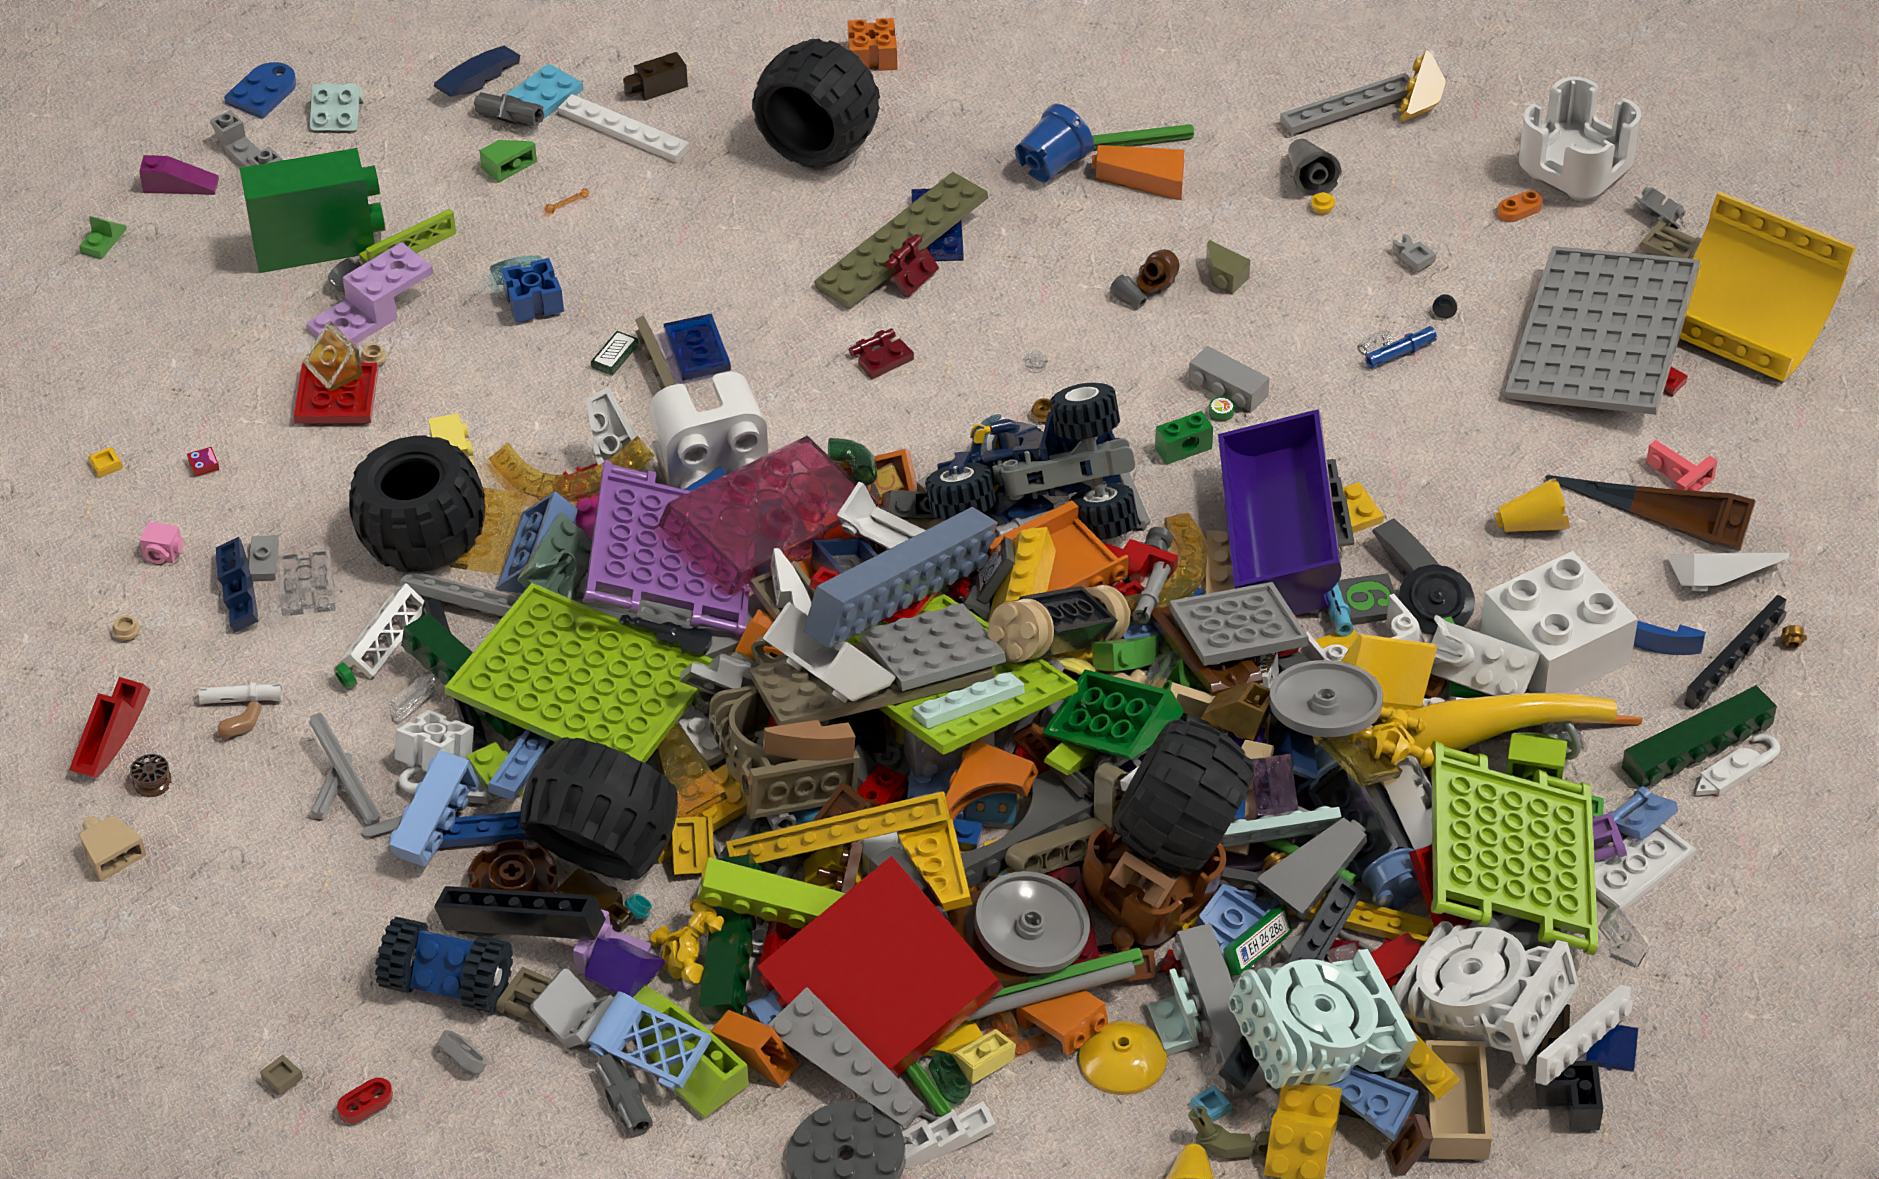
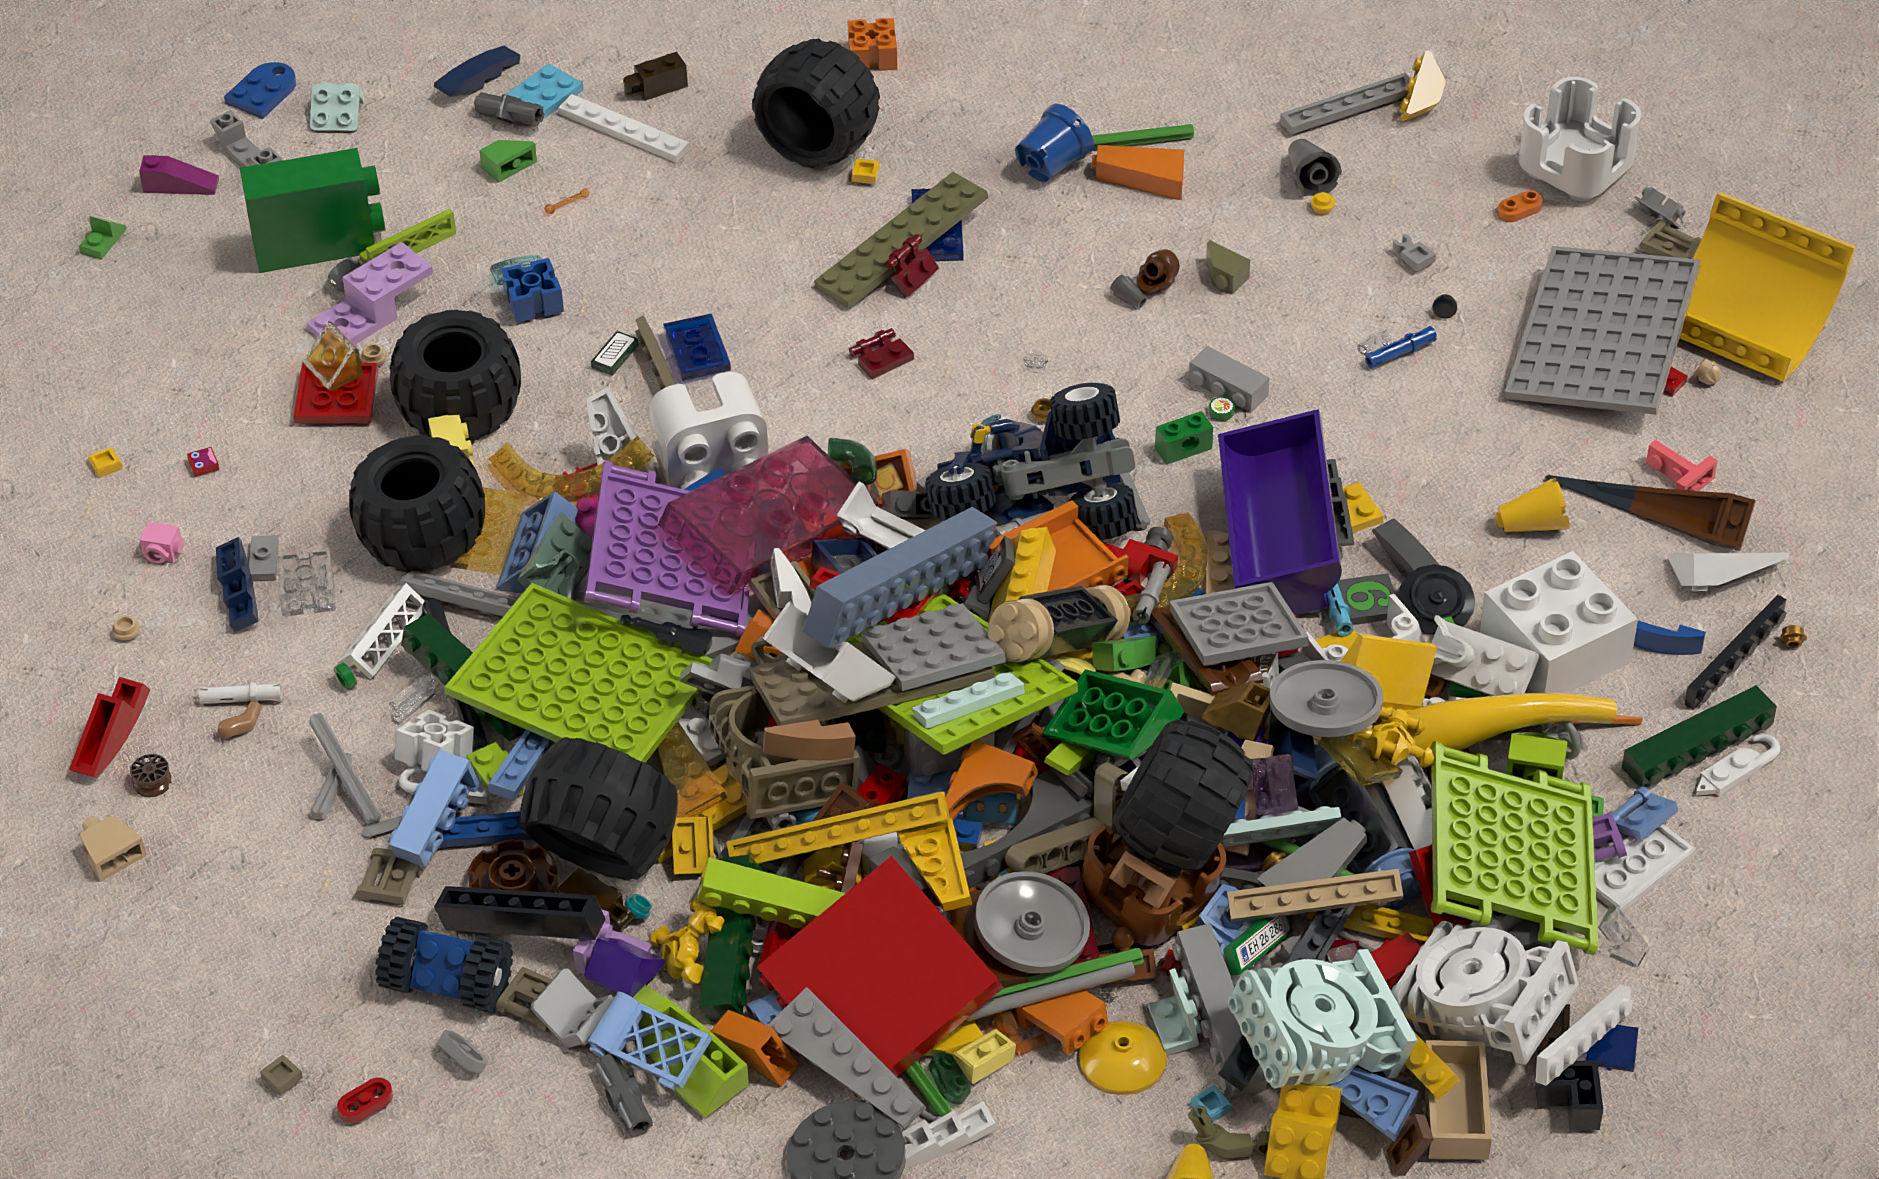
(395, 881): none -> dark tan plate
(455, 367): none -> black tyre
(865, 171): none -> yellow plate
(1315, 895): none -> tan plate
(1708, 372): none -> tan plate

